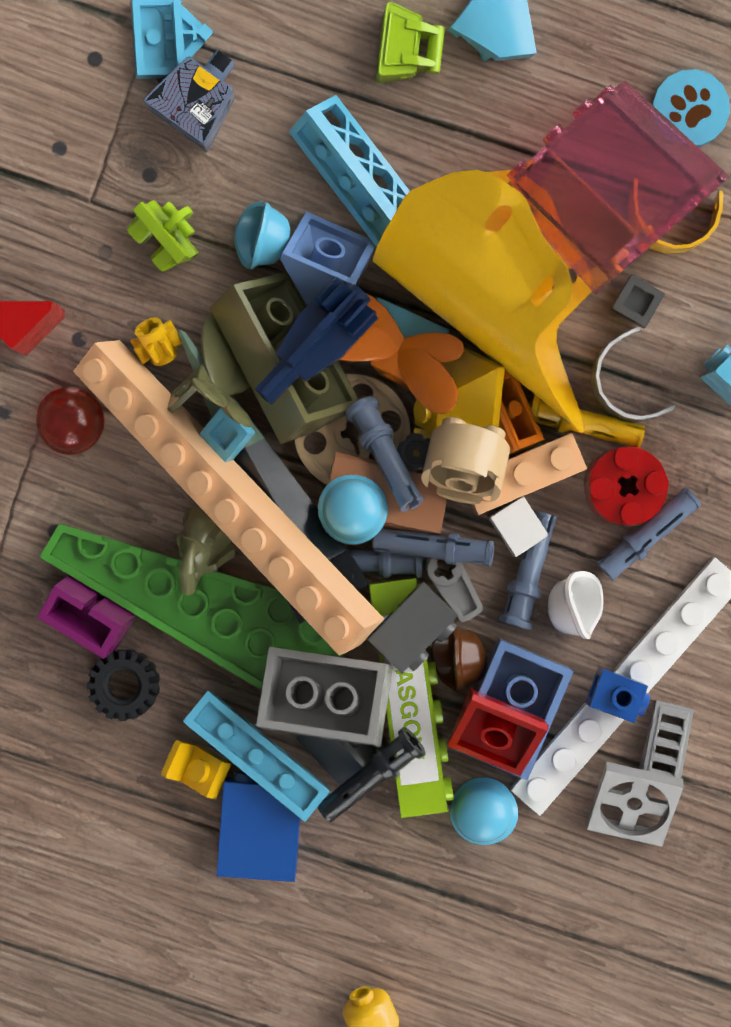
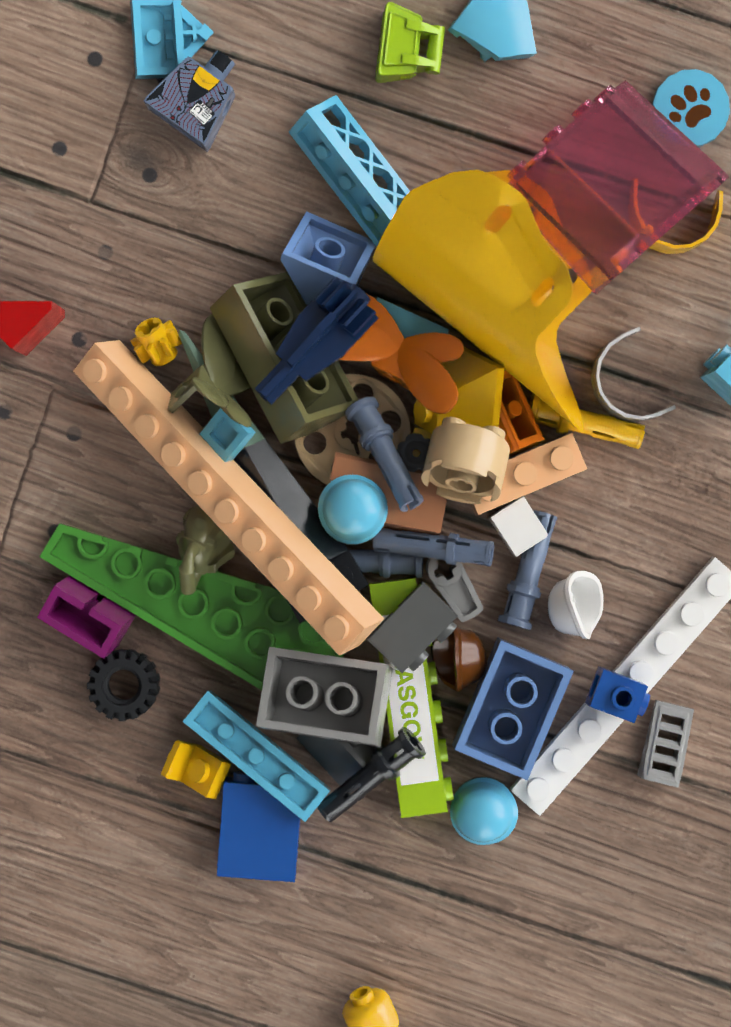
(70, 420): clear red helmet -> none
(169, 228): lime hips -> none
(261, 235): medium azure helmet -> none
(497, 732): red slope -> none
(626, 827): light grey piece -> none
(637, 301): dark grey plate -> none
(648, 485): red brick -> none
(648, 534): sand blue pin -> none

